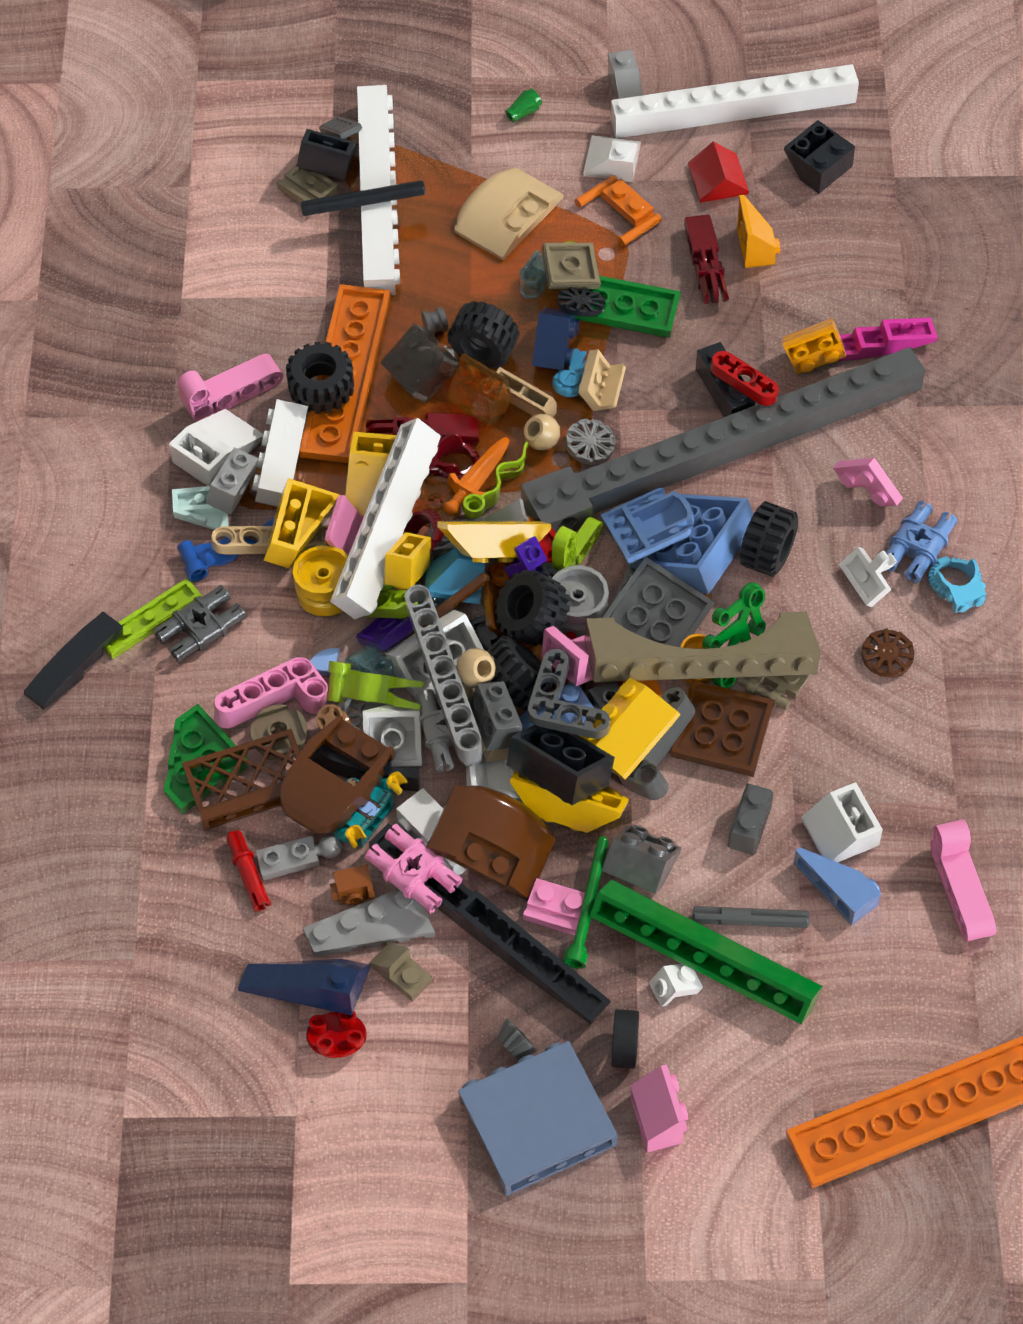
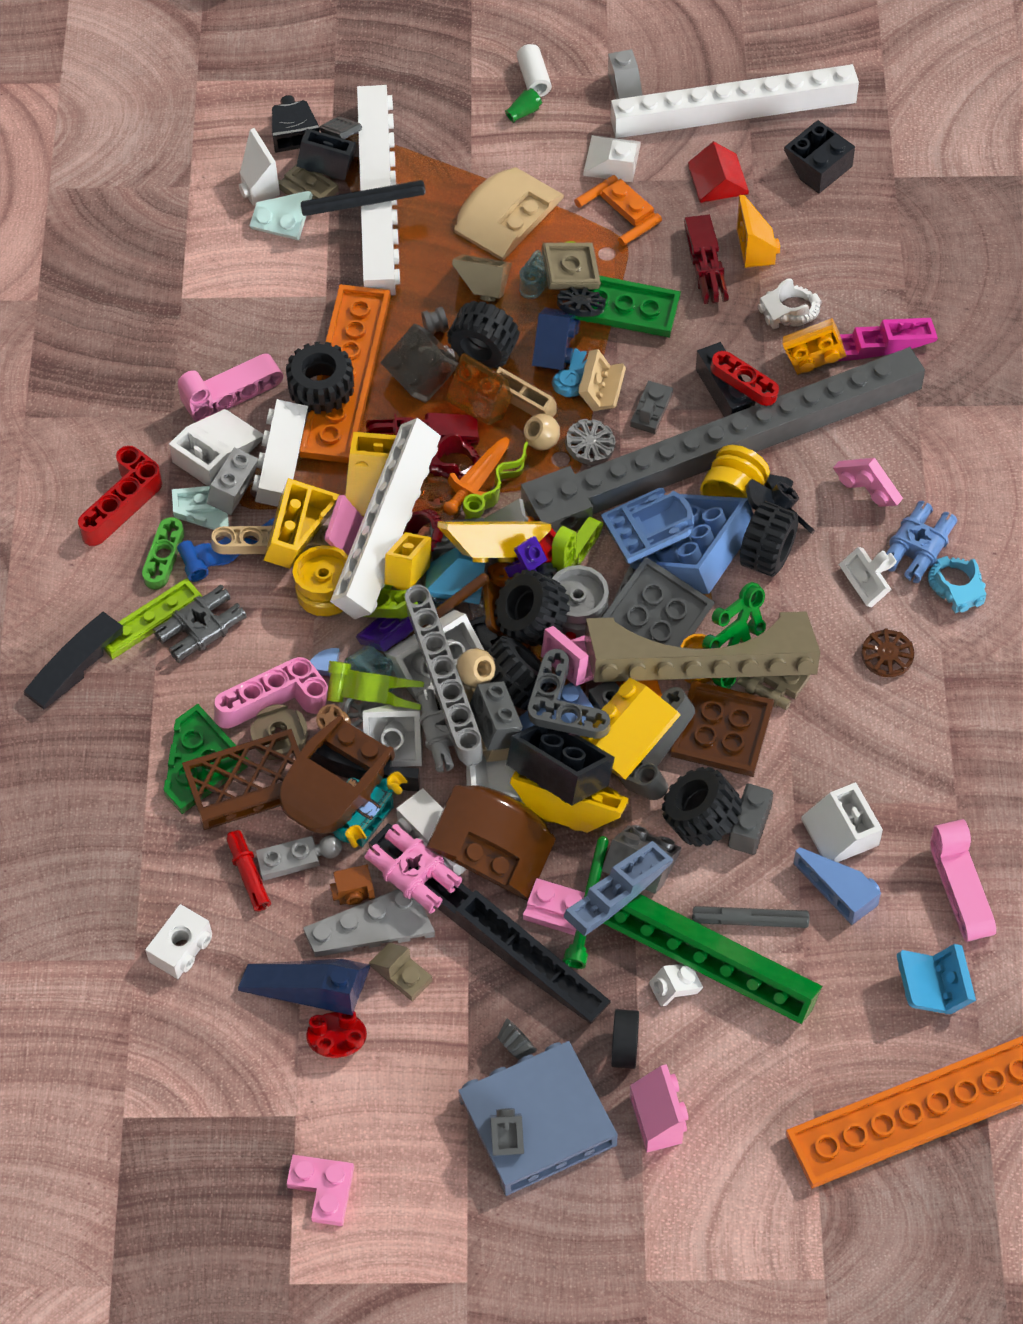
(134, 466): none -> red beam
(161, 542): none -> bright green beam
(180, 926): none -> white brick
(258, 171): none -> white slope
(281, 215): none -> light aqua wing
(290, 123): none -> black torso
(329, 1180): none -> bright pink plate
(483, 275): none -> dark tan slope
(507, 1132): none -> dark grey bracket
(534, 69): none -> white brick
(619, 888): none -> sand blue slope
(651, 407): none -> dark grey hinge
(701, 806): none -> black tyre
(732, 471): none -> yellow wheel
(776, 312): none -> white piece
(777, 491): none -> black piece
(937, 981): none -> dark azure bracket

